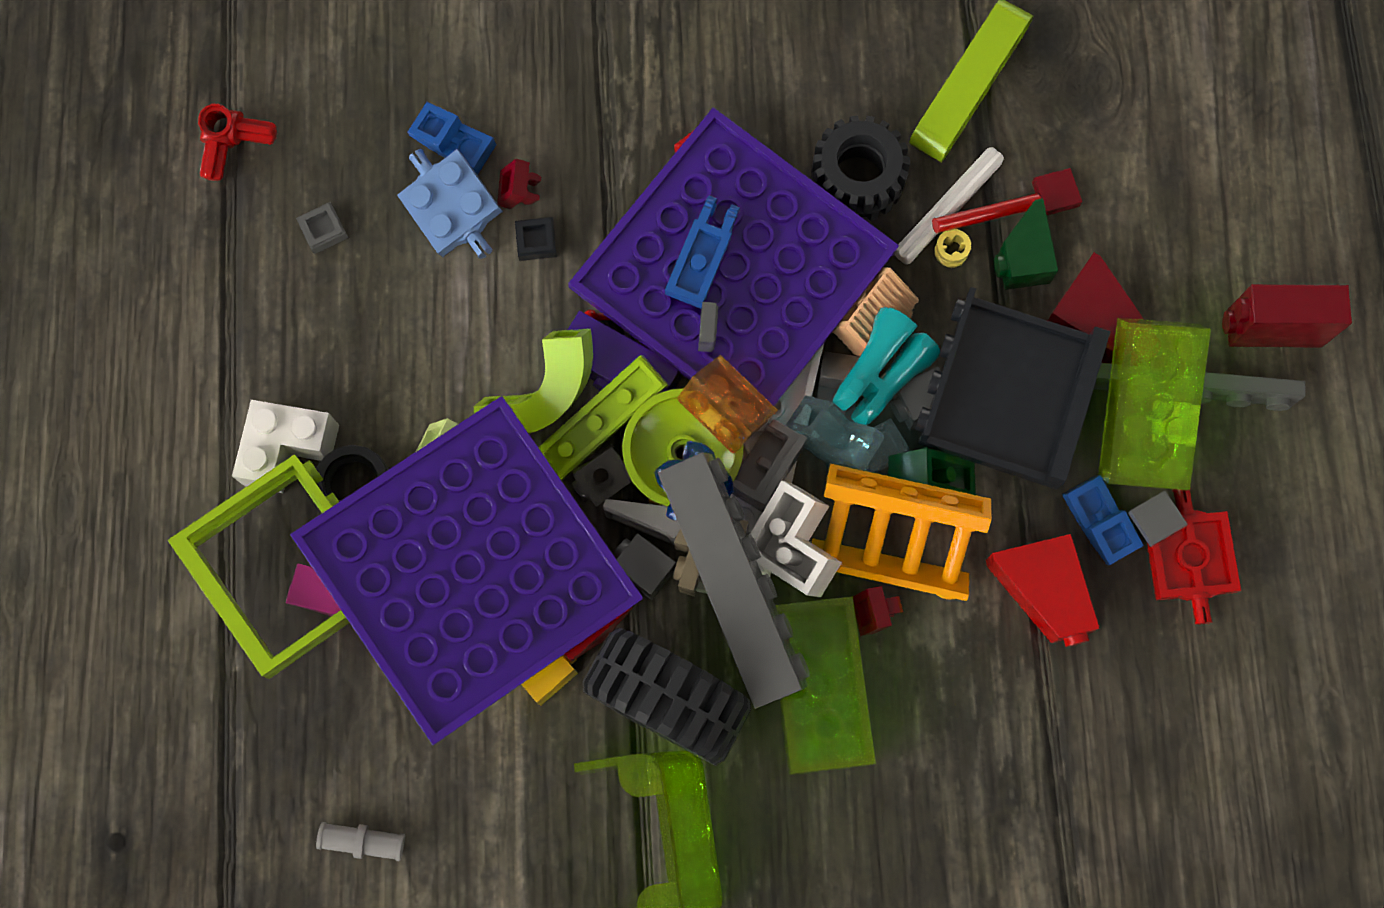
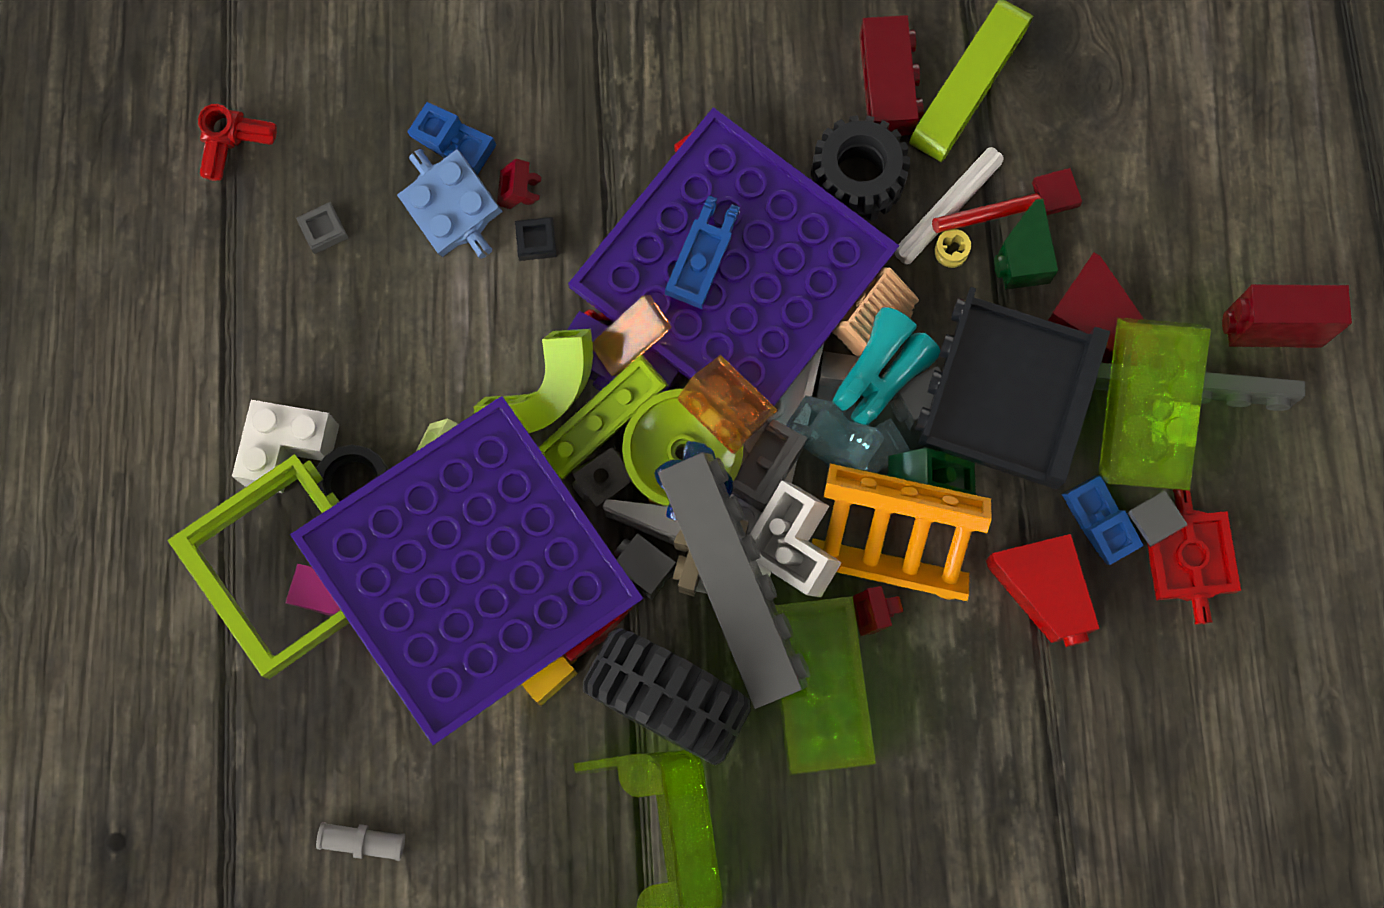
(631, 335): none -> clear orange tile
(708, 327): dark grey tile -> none
(890, 72): none -> dark red brick

